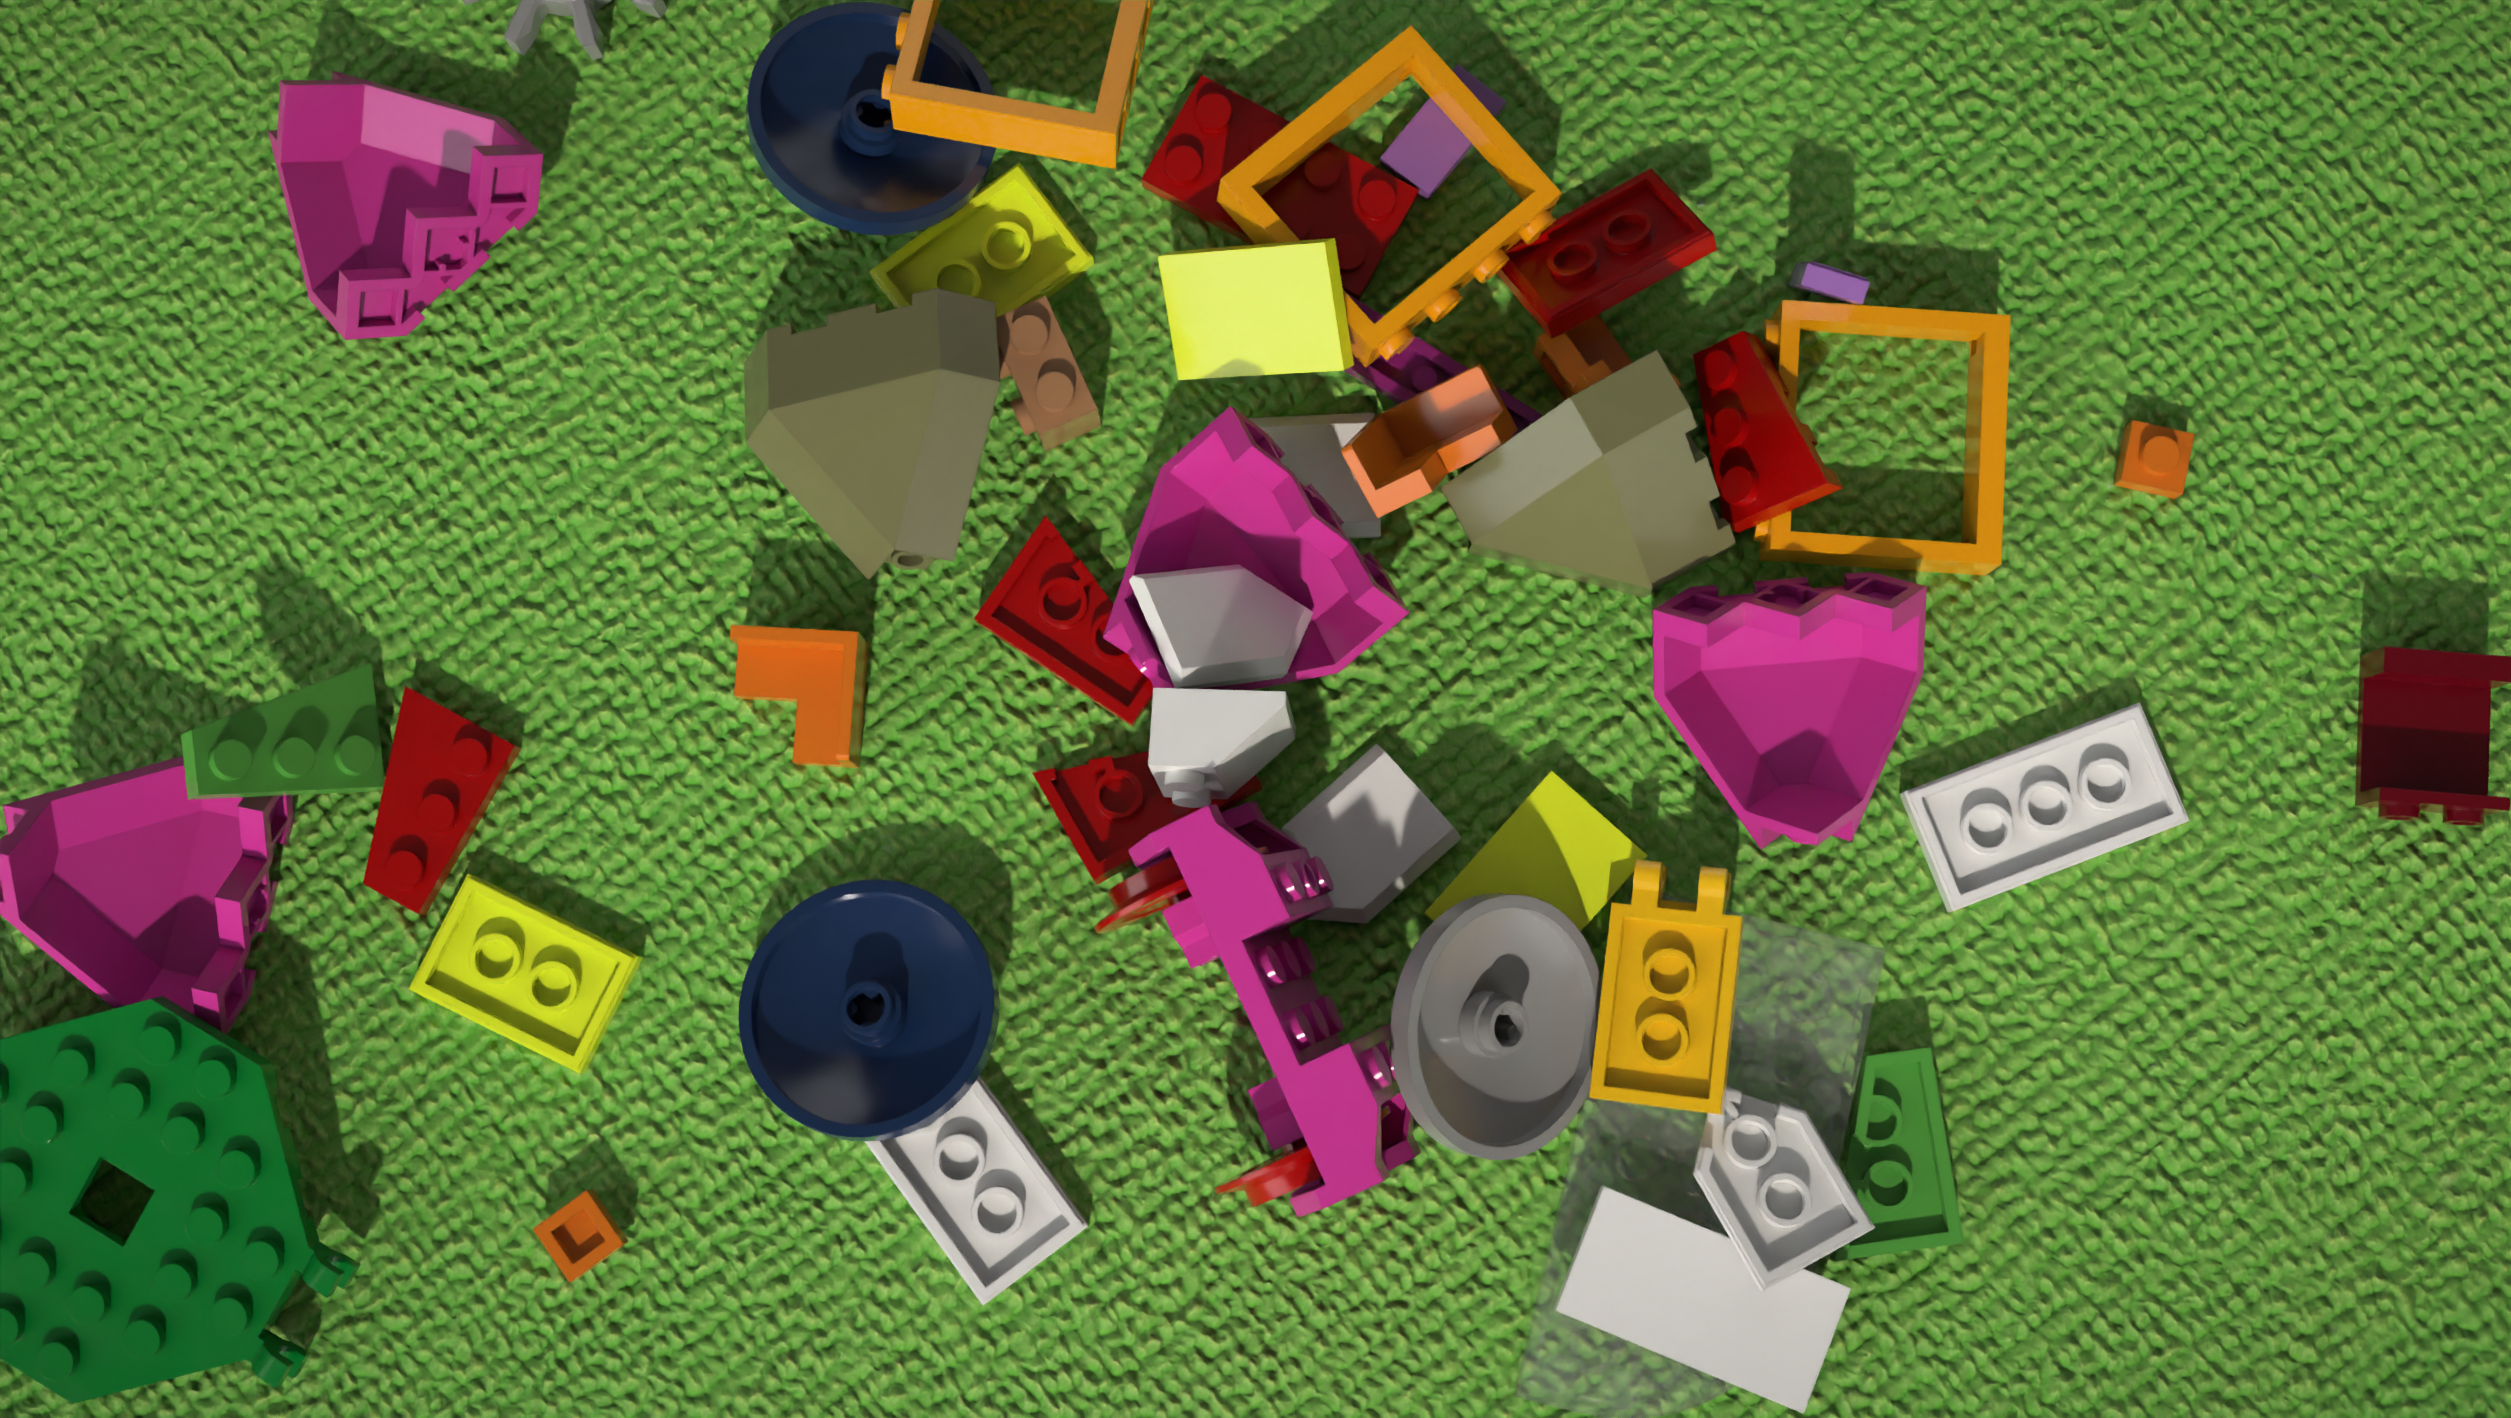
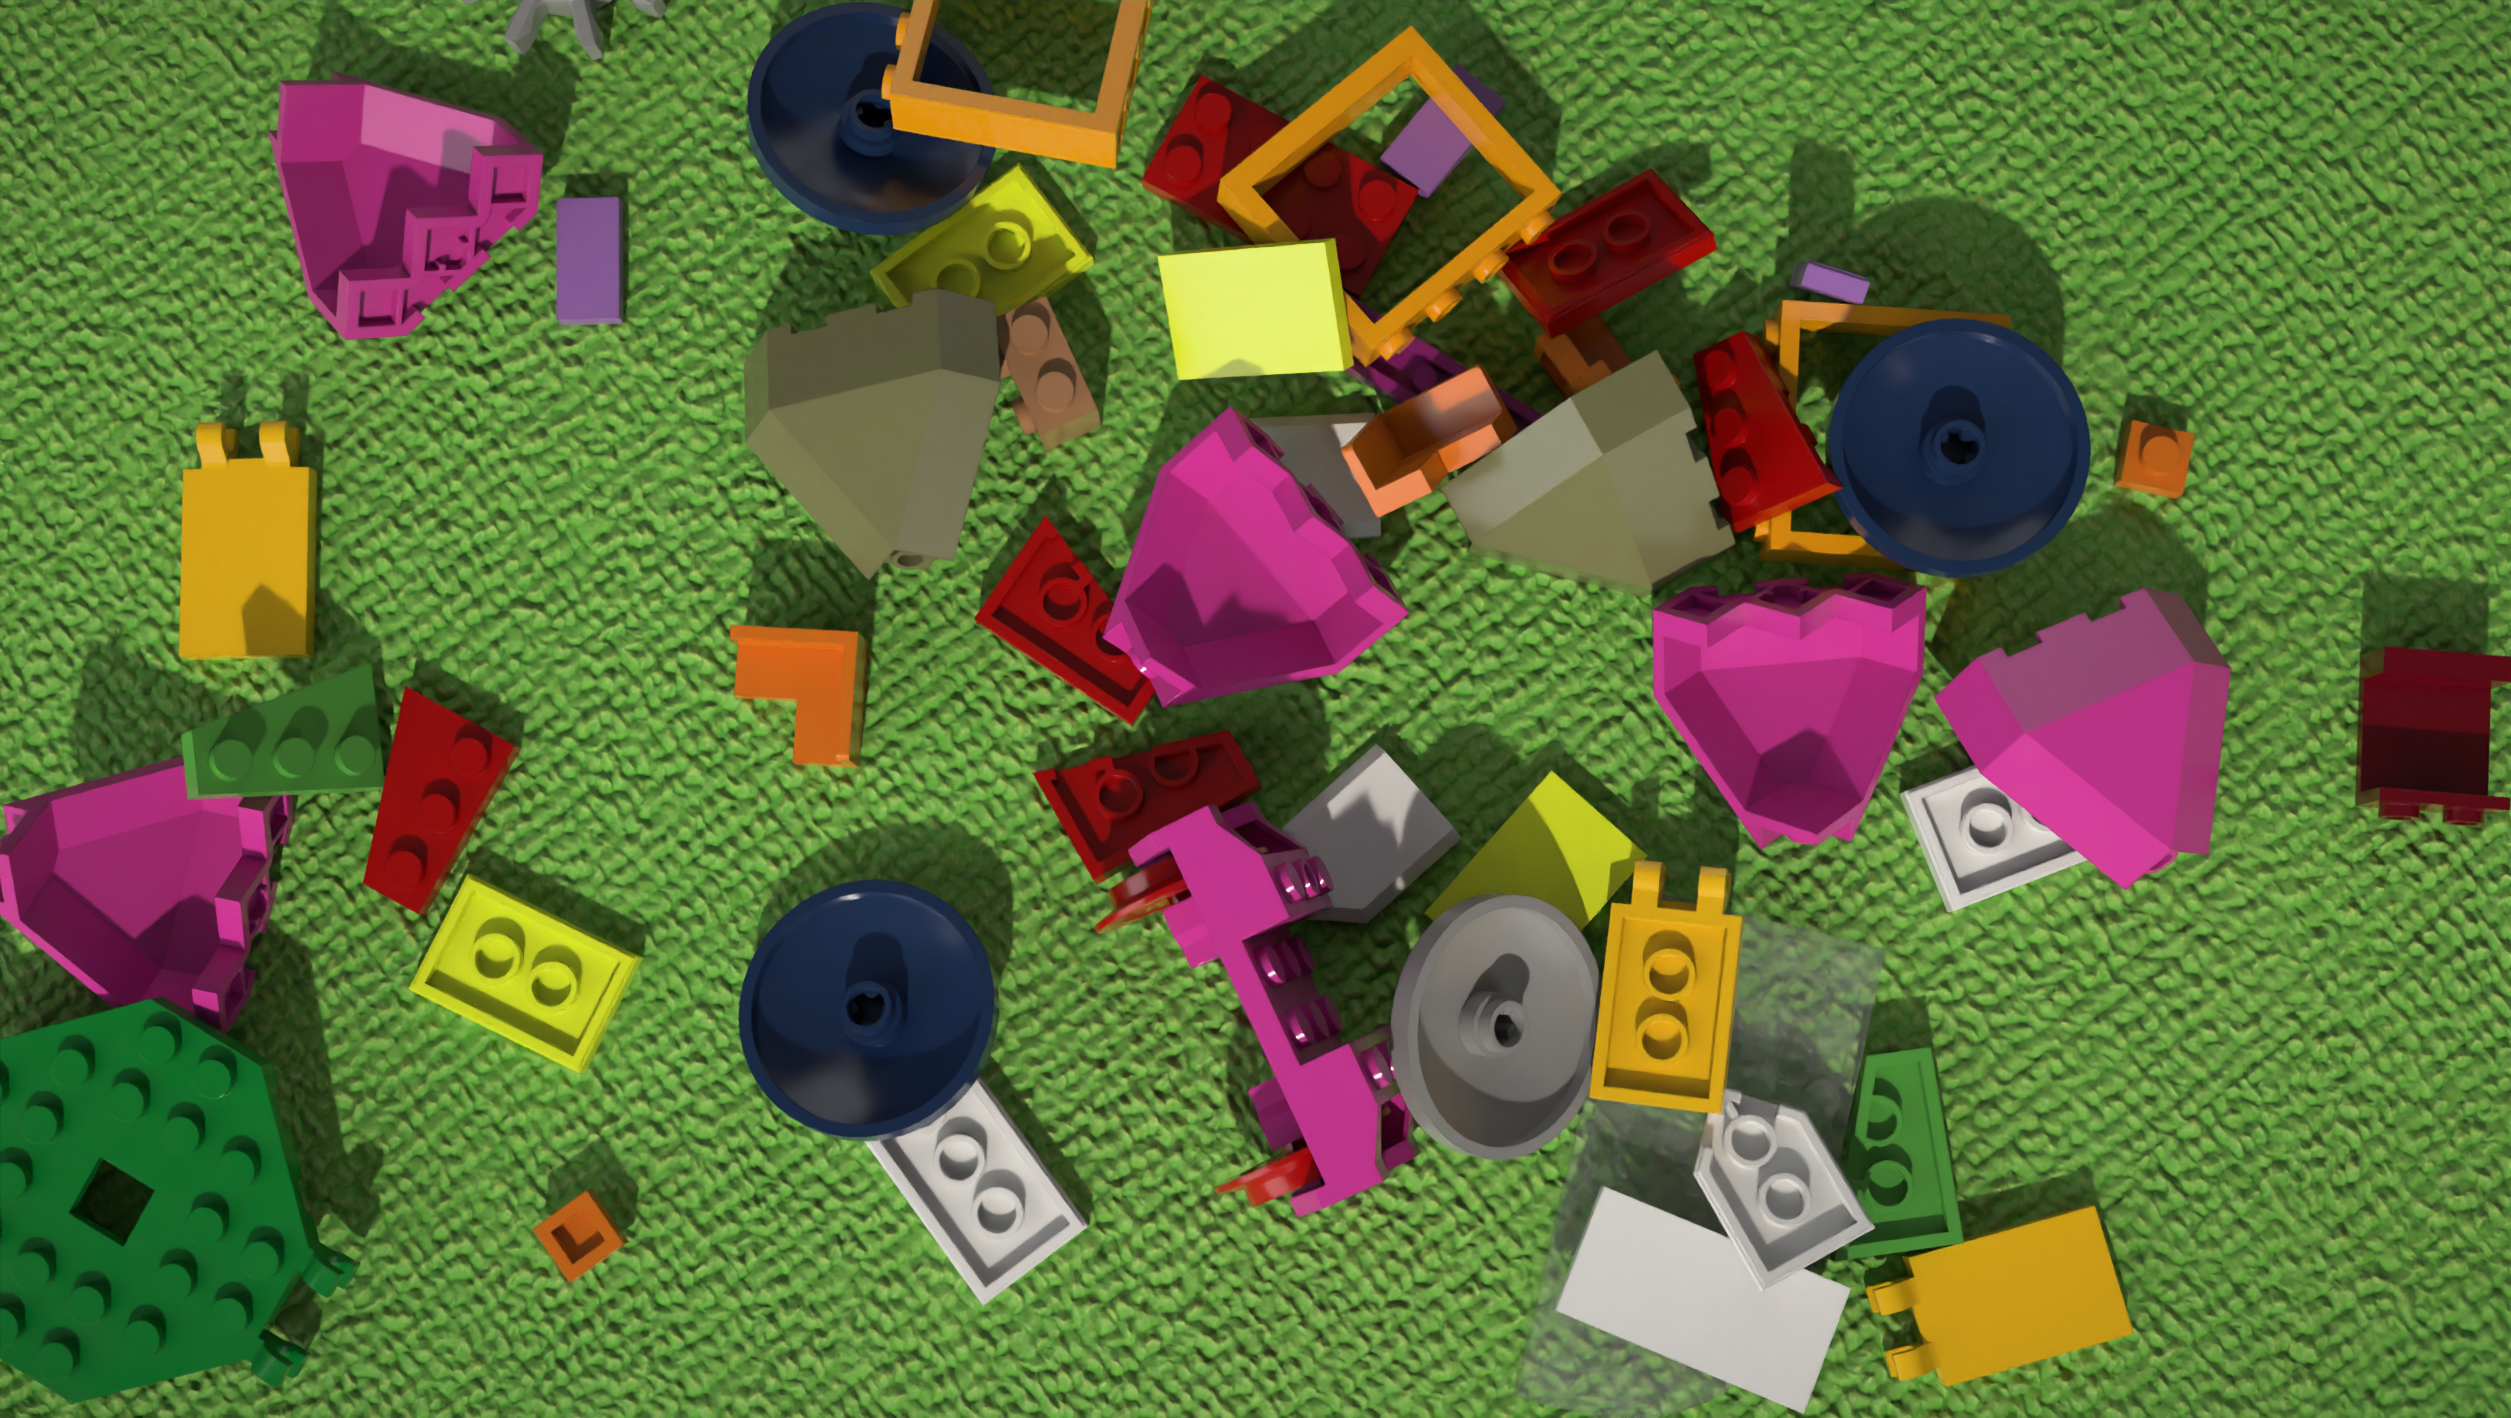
(248, 548): none -> yellow tile
(590, 261): none -> medium lavender tile
(1214, 740): white slope -> none
(1220, 625): white tile -> none
(1958, 448): none -> dark blue dish
(2006, 1298): none -> yellow tile
(2105, 731): none -> dark pink panel

